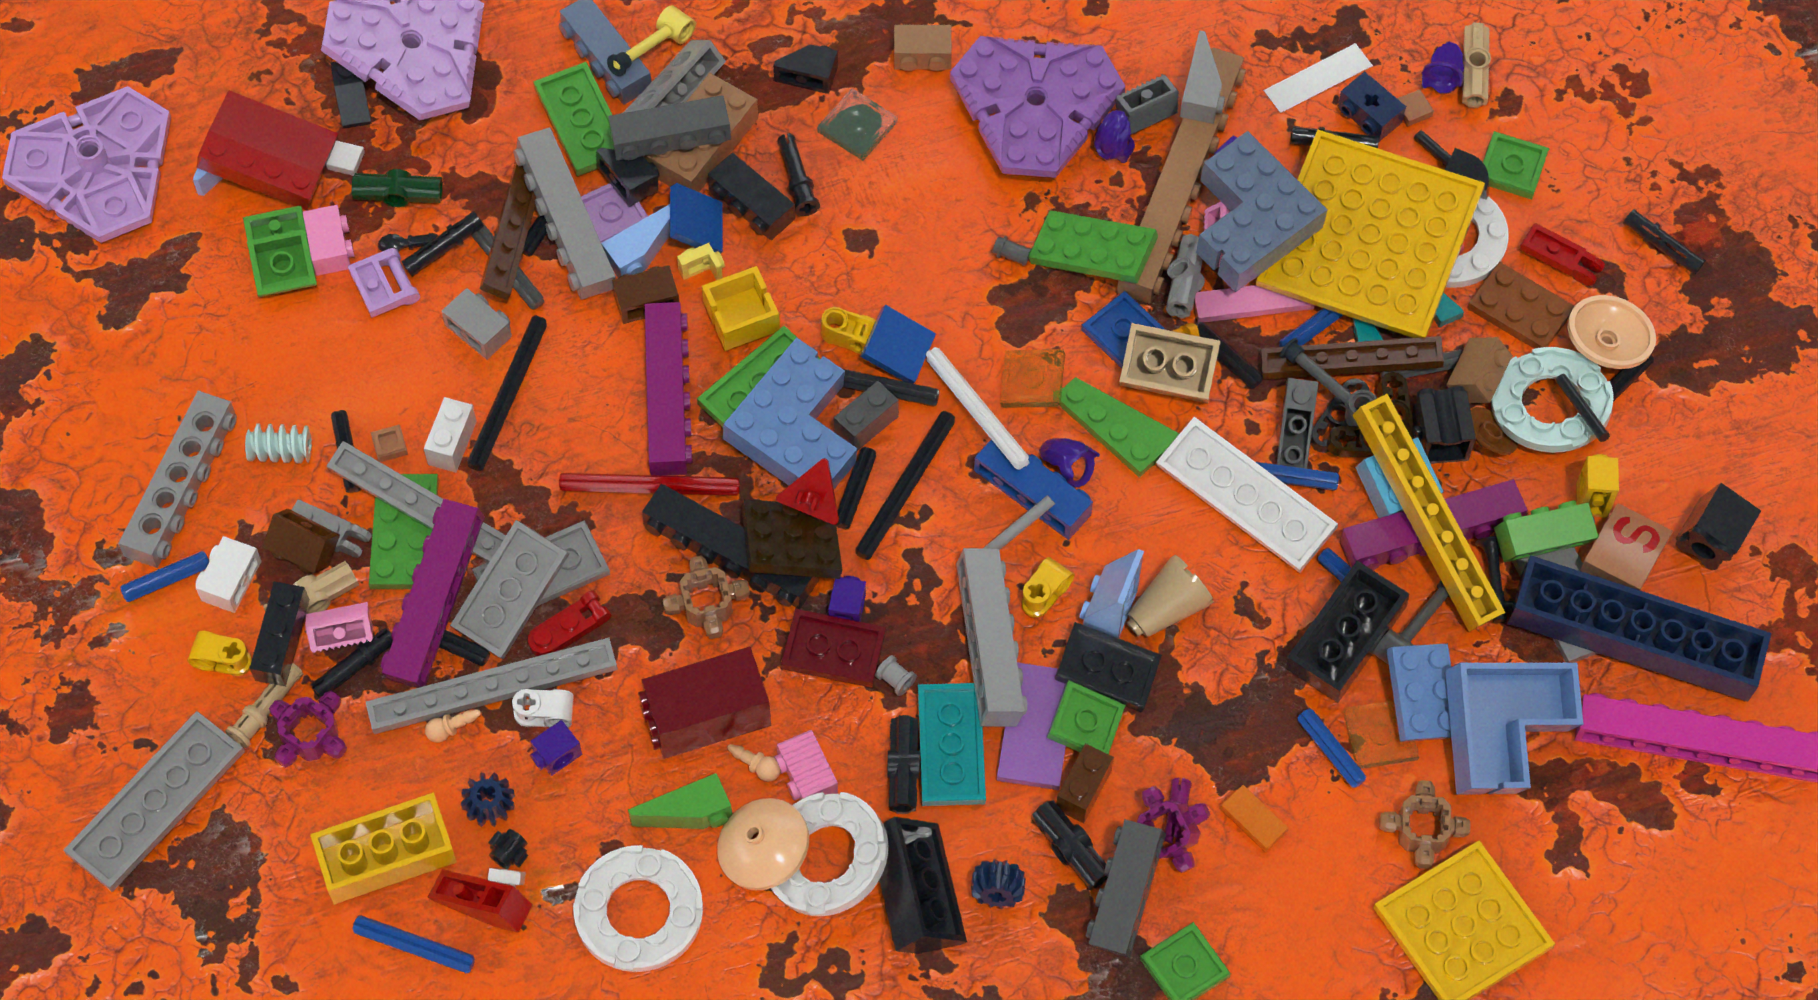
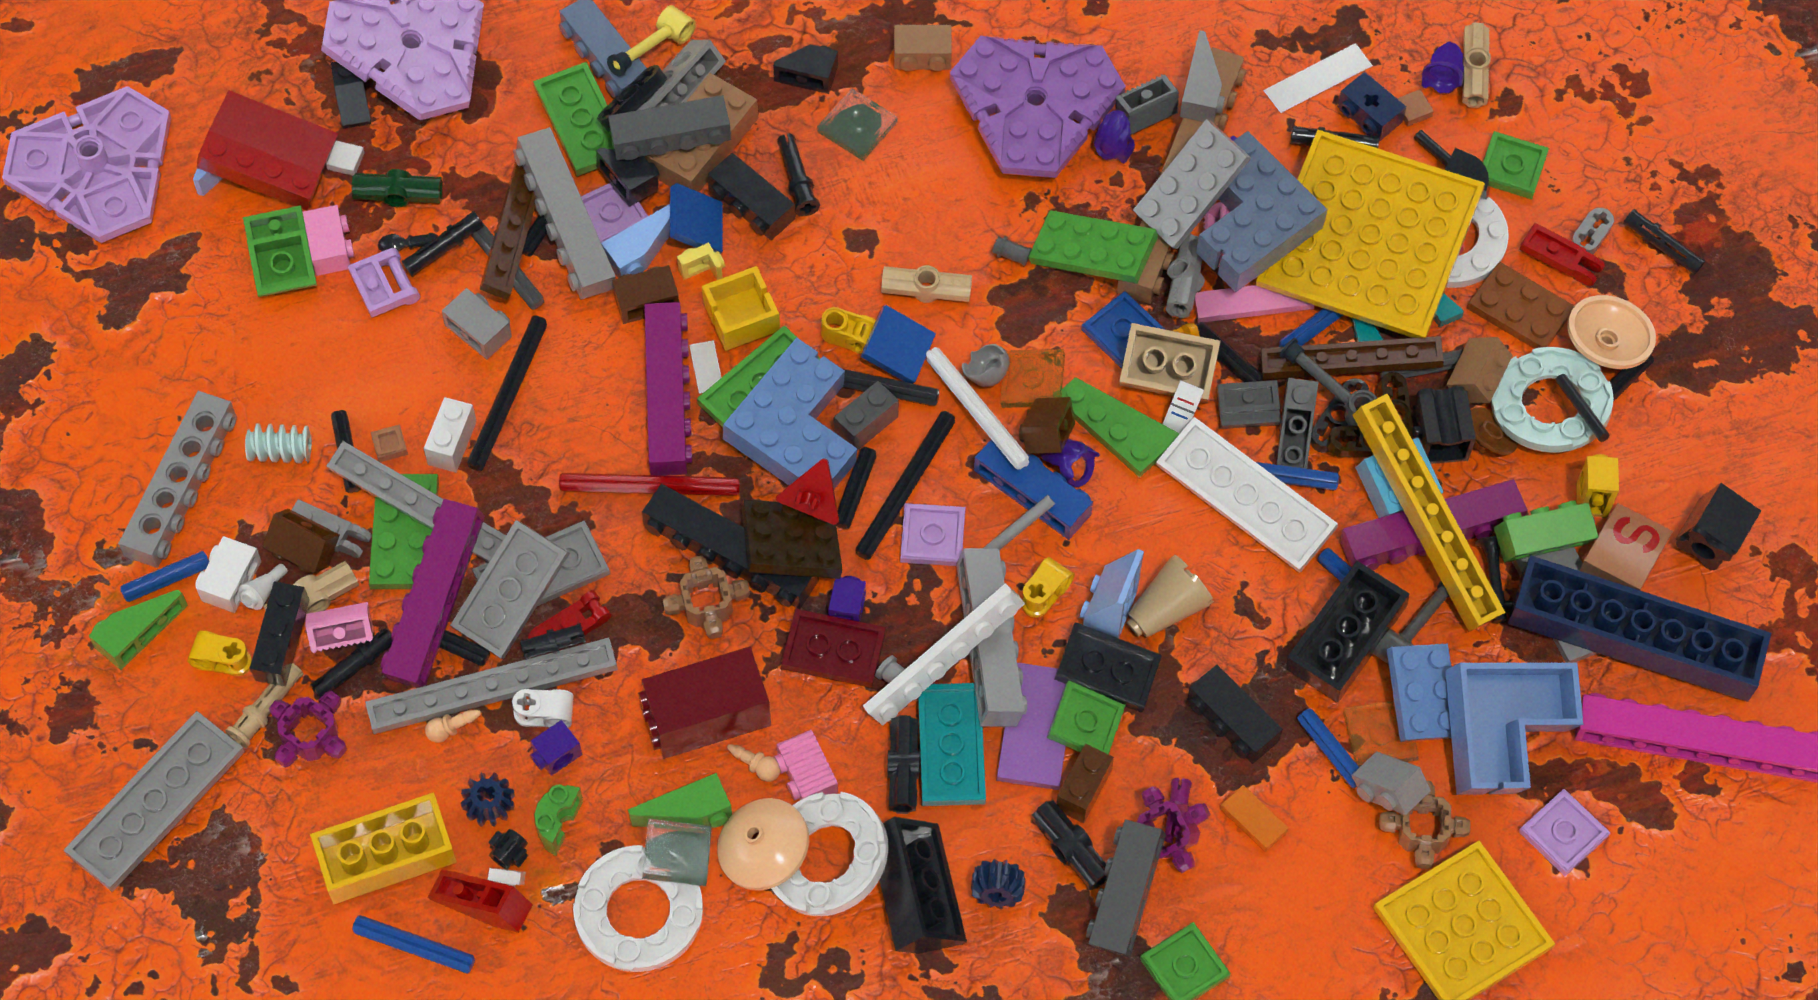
(133, 628): none -> bright green slope
(256, 592): none -> white cone
(552, 811): none -> bright green cylinder
(553, 641): none -> black pin
(634, 94): none -> black beam
(676, 852): none -> clear tile
(705, 364): none -> white sticker
(909, 283): none -> tan piece
(932, 534): none -> lavender tile
(944, 654): none -> white plate
(987, 365): none -> light grey hair
(1047, 425): none -> reddish brown brick
(1183, 406): none -> white sticker
(1192, 184): none -> light grey plate
(1234, 714): none -> black brick
(1248, 404): none -> dark grey plate
(1390, 783): none -> light grey brick
(1564, 832): none -> lavender tile
(1597, 235): none -> light grey beam

